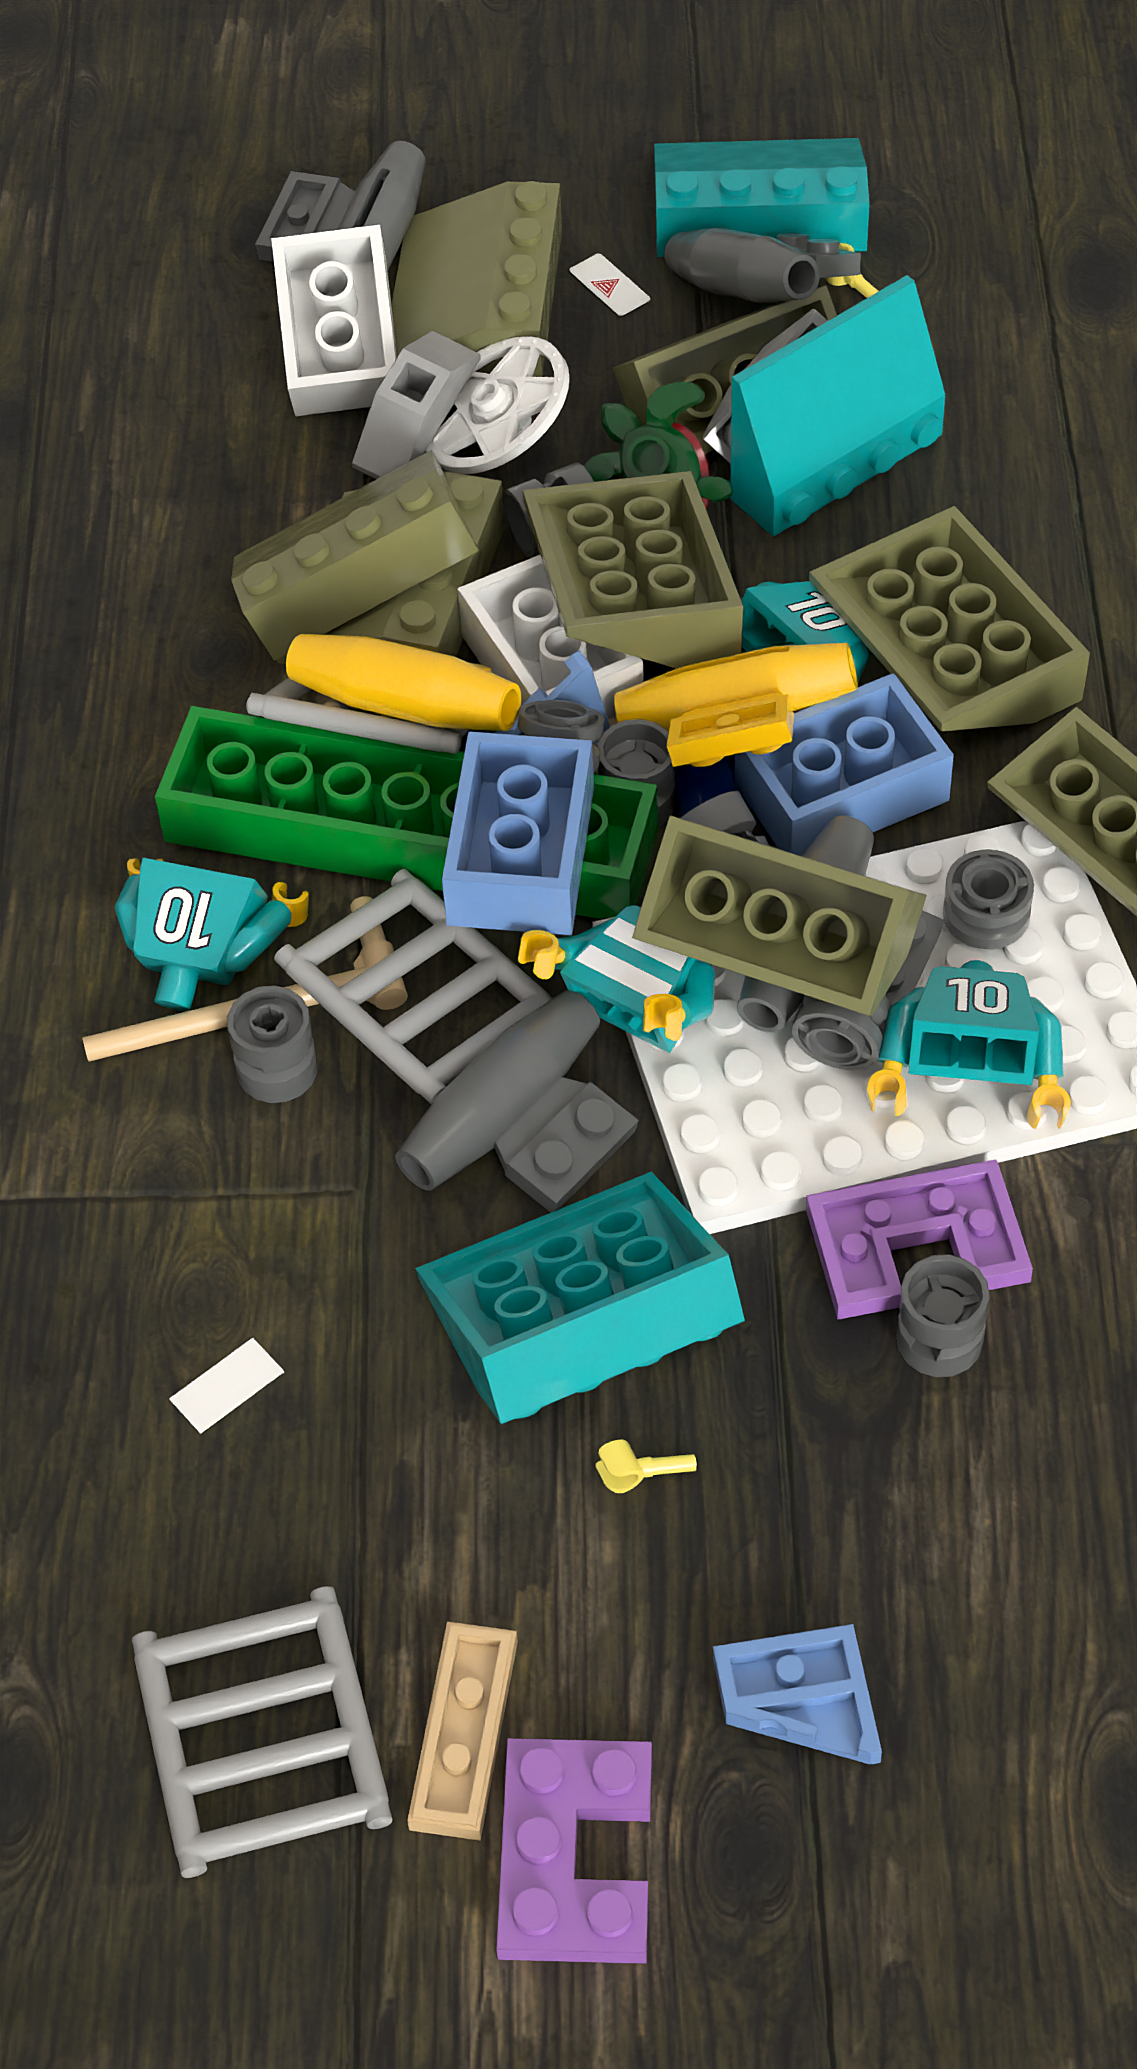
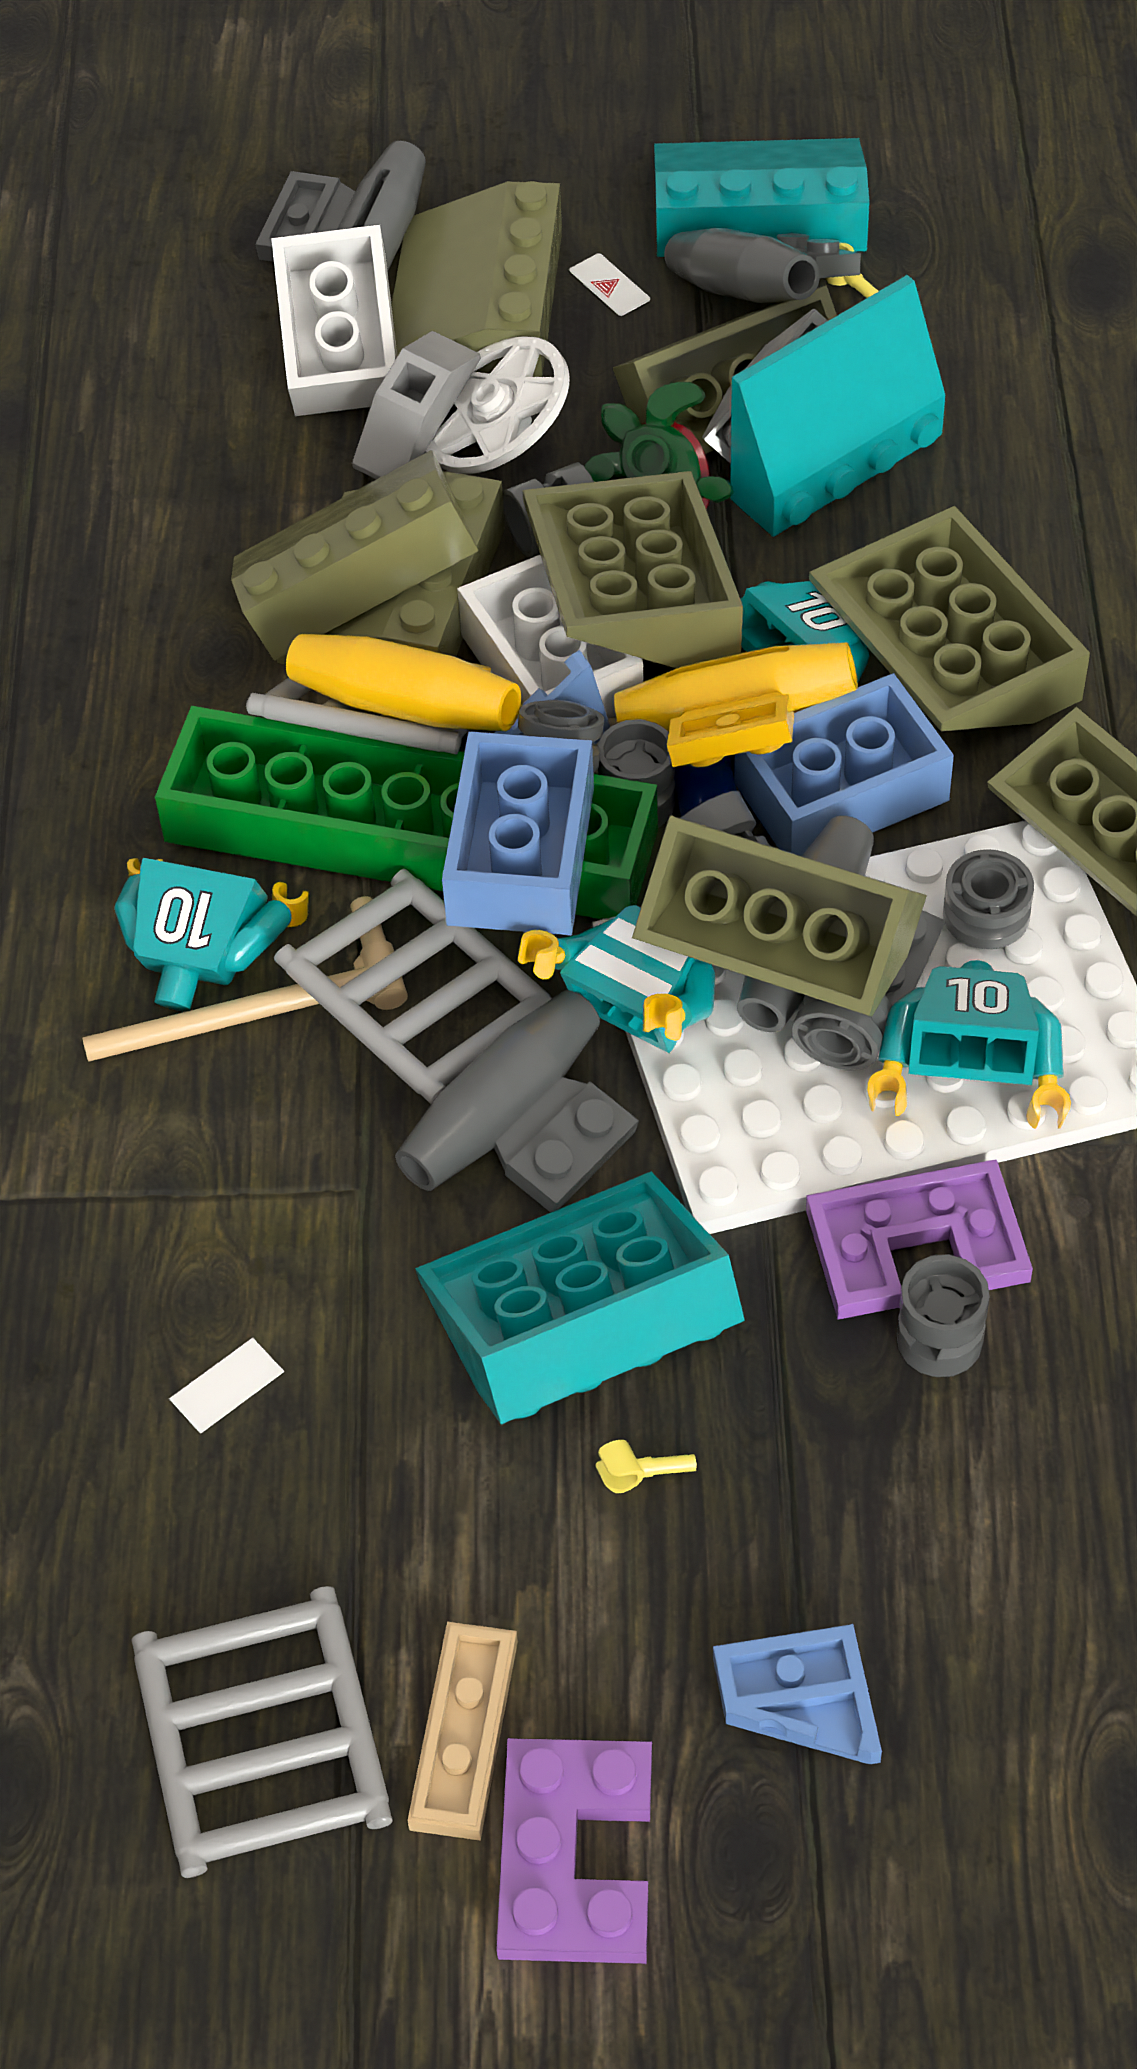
(272, 1044): dark grey wheel -> none

